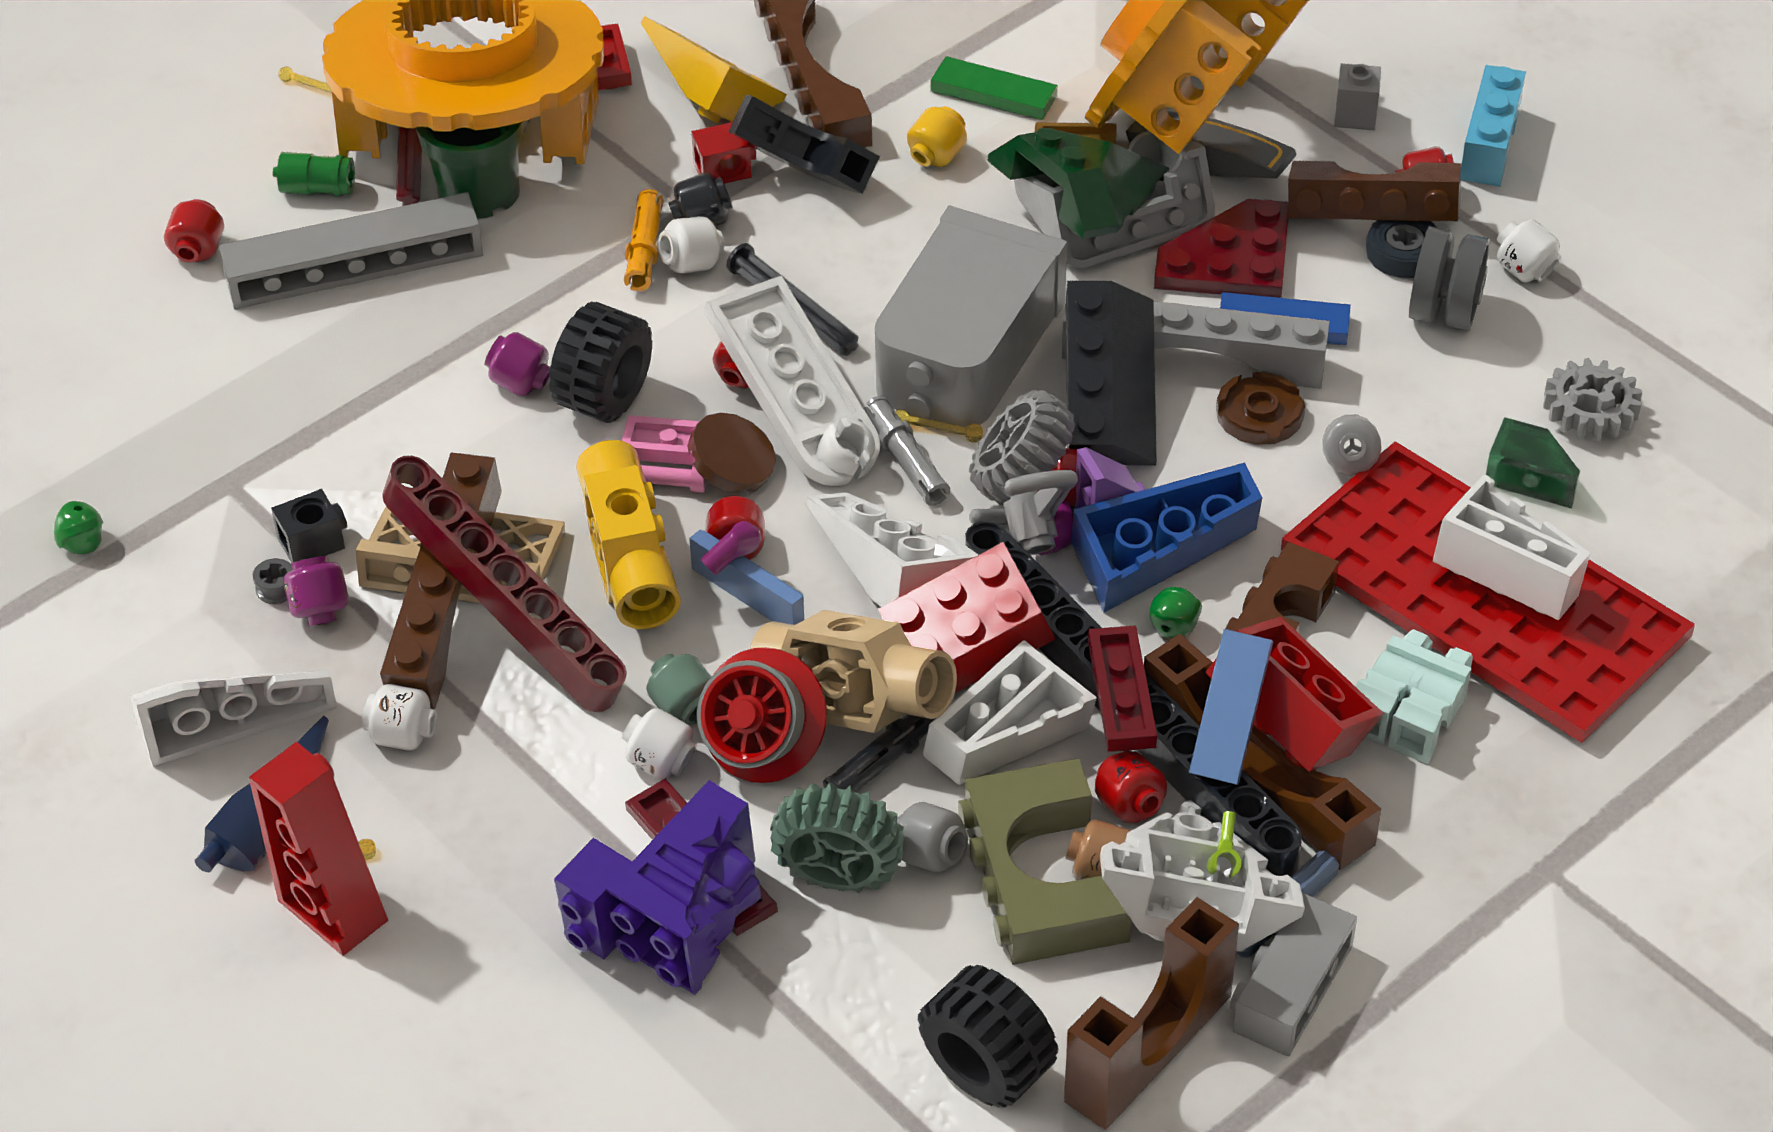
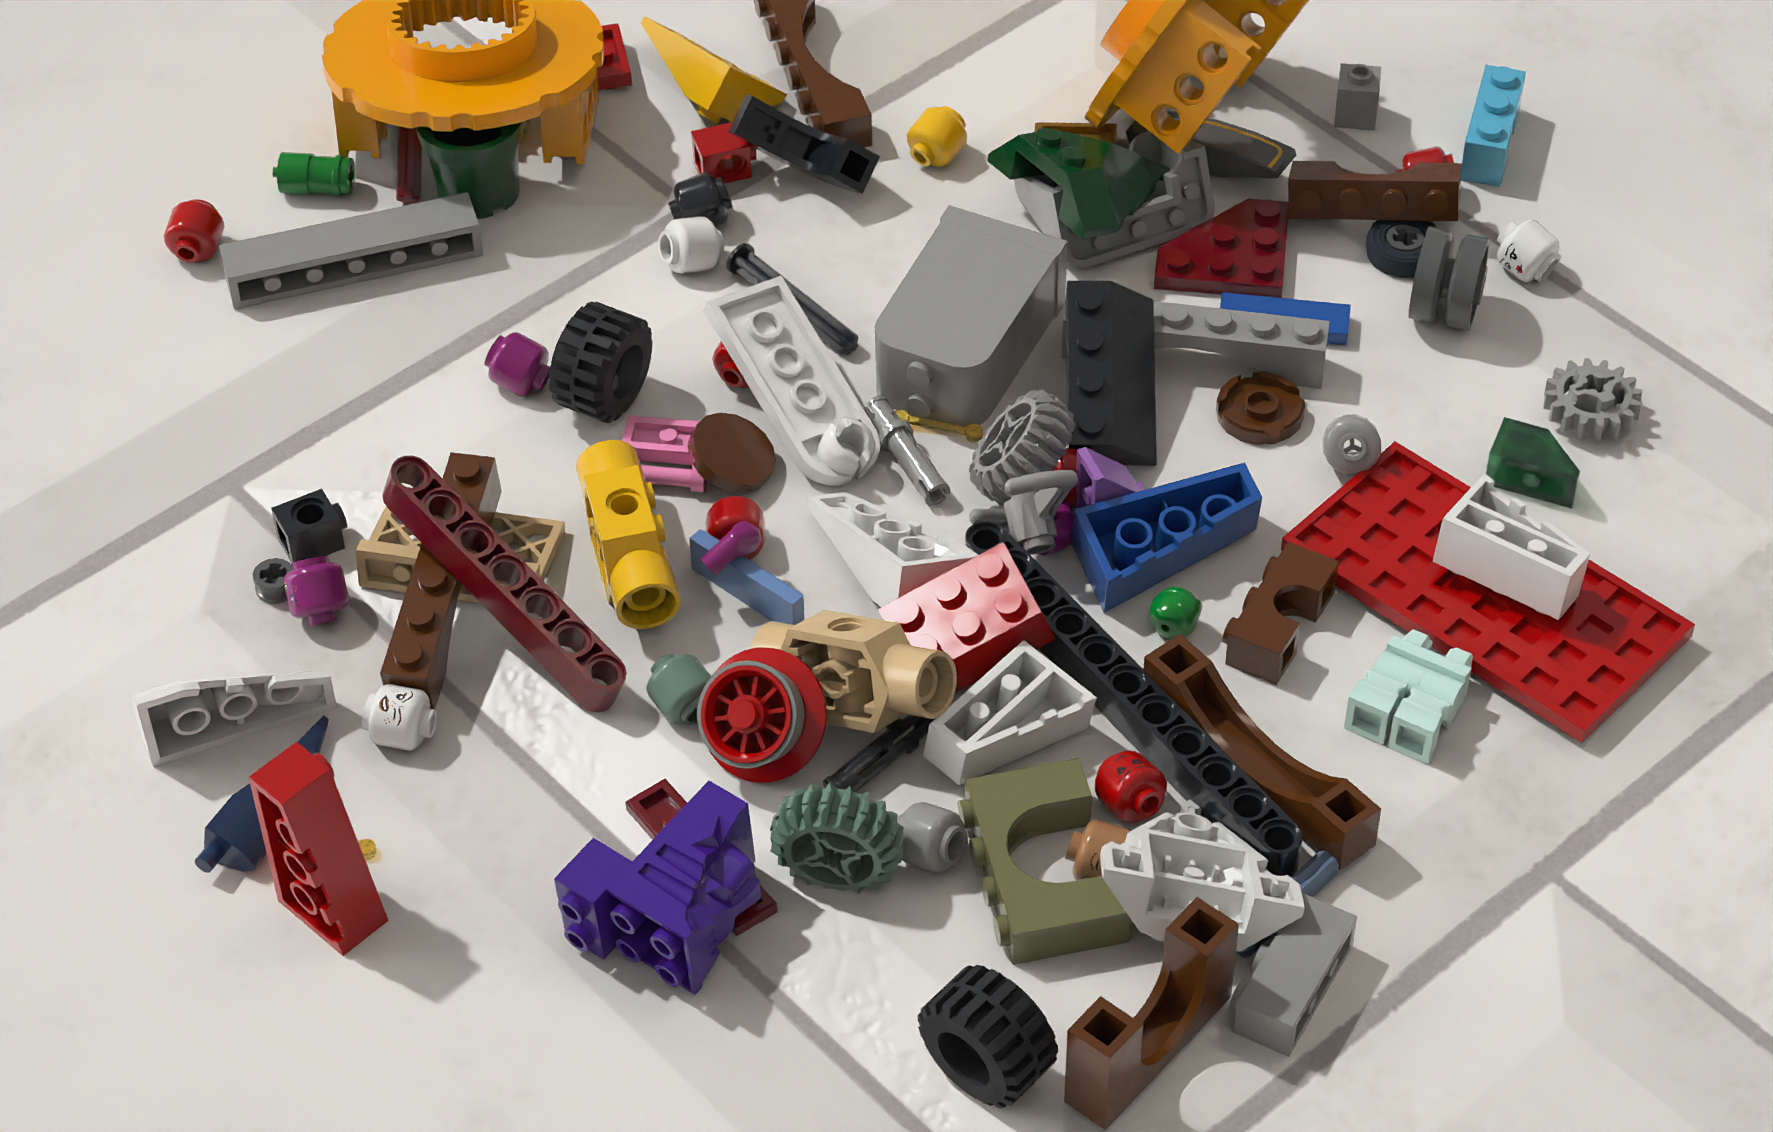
(78, 528): green piece -> none
(286, 74): clear yellow hinge -> none
(642, 250): light orange pin -> none
(659, 743): white head -> none
(994, 87): green tile -> none
(1122, 689): dark red plate -> none
(1225, 846): lime hand -> none
(1231, 706): medium blue tile -> none
(1308, 701): red brick -> none

